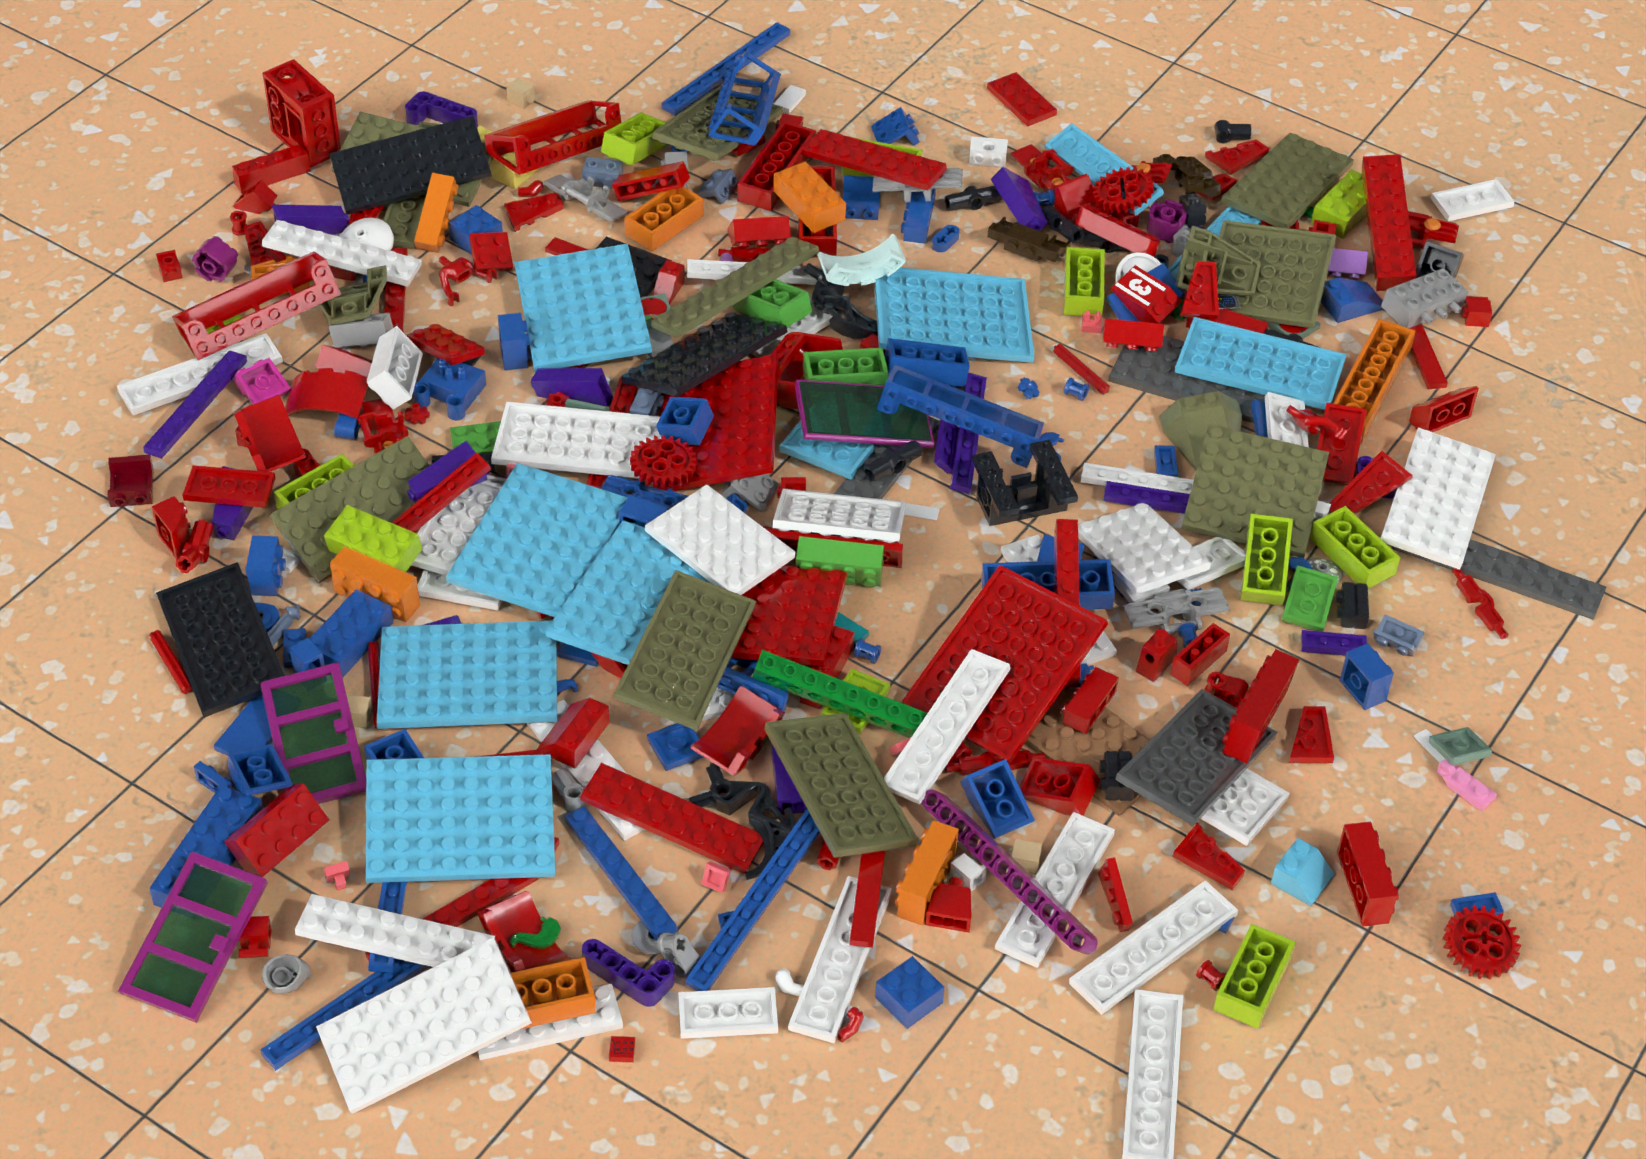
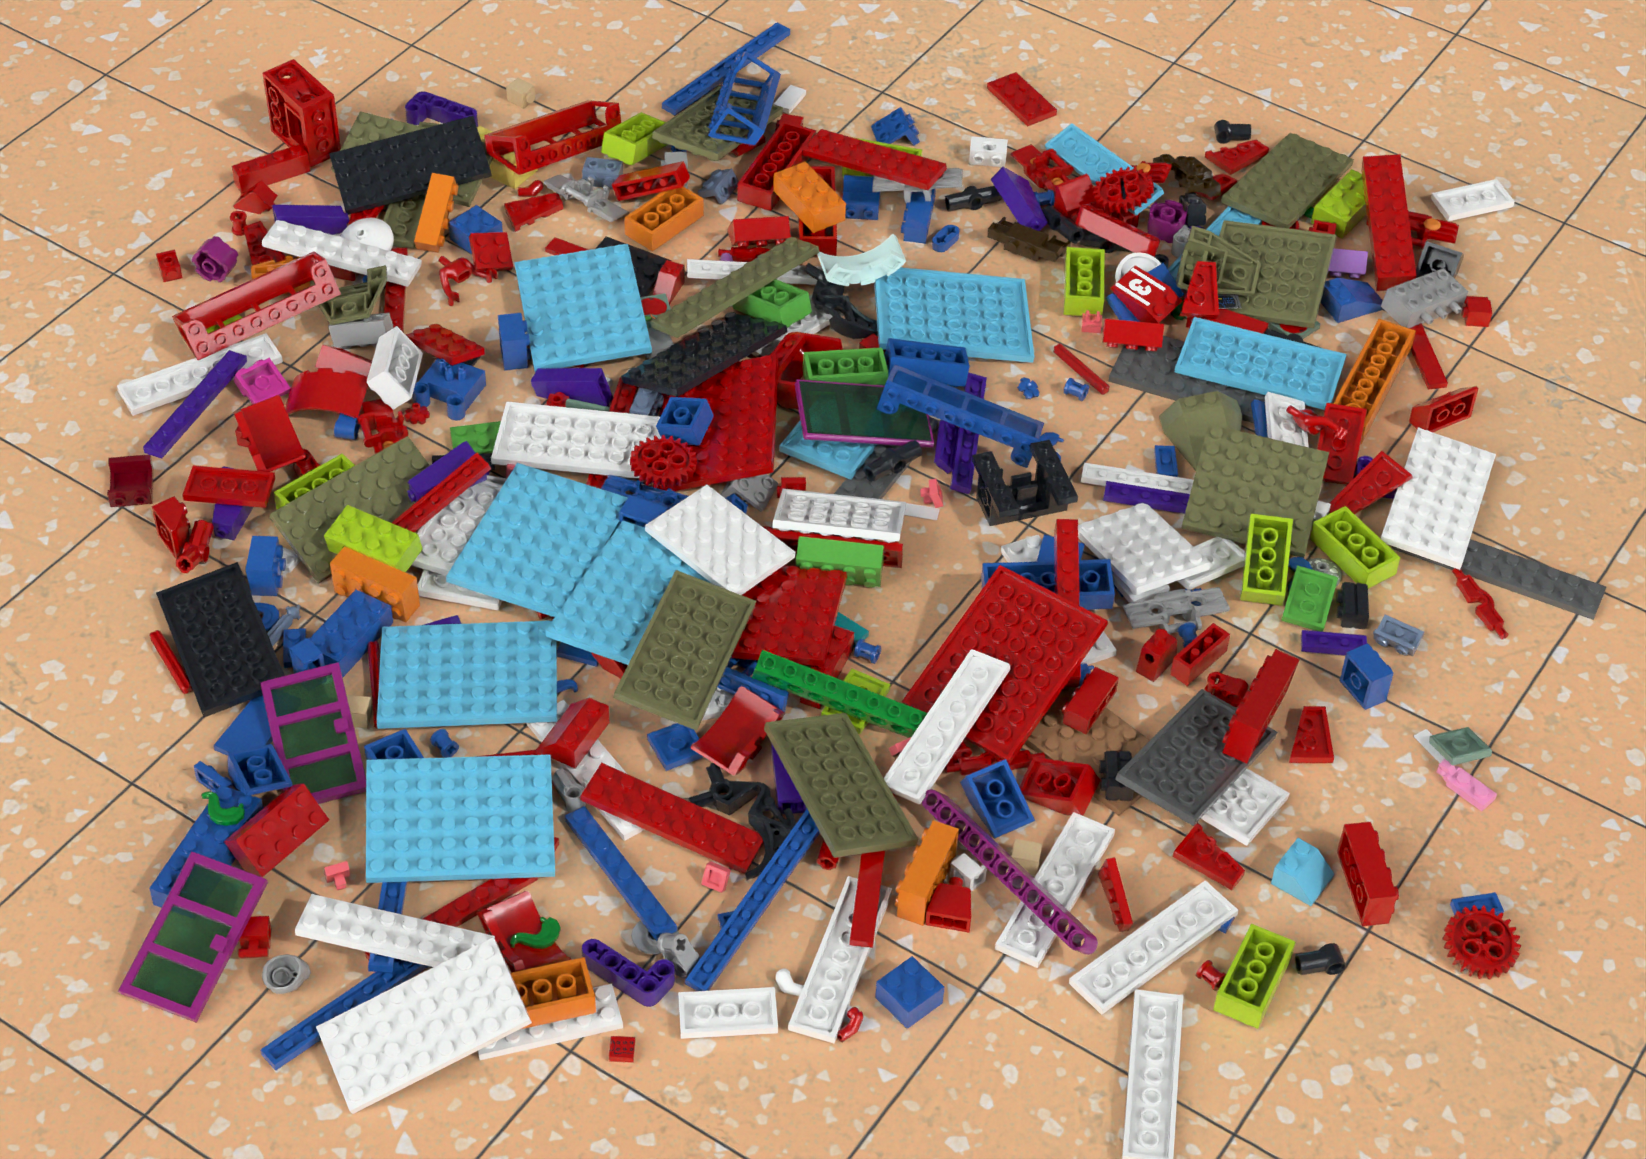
(221, 815): none -> green piece
(444, 743): none -> blue bush
(932, 494): none -> coral tile
(1326, 959): none -> black piece

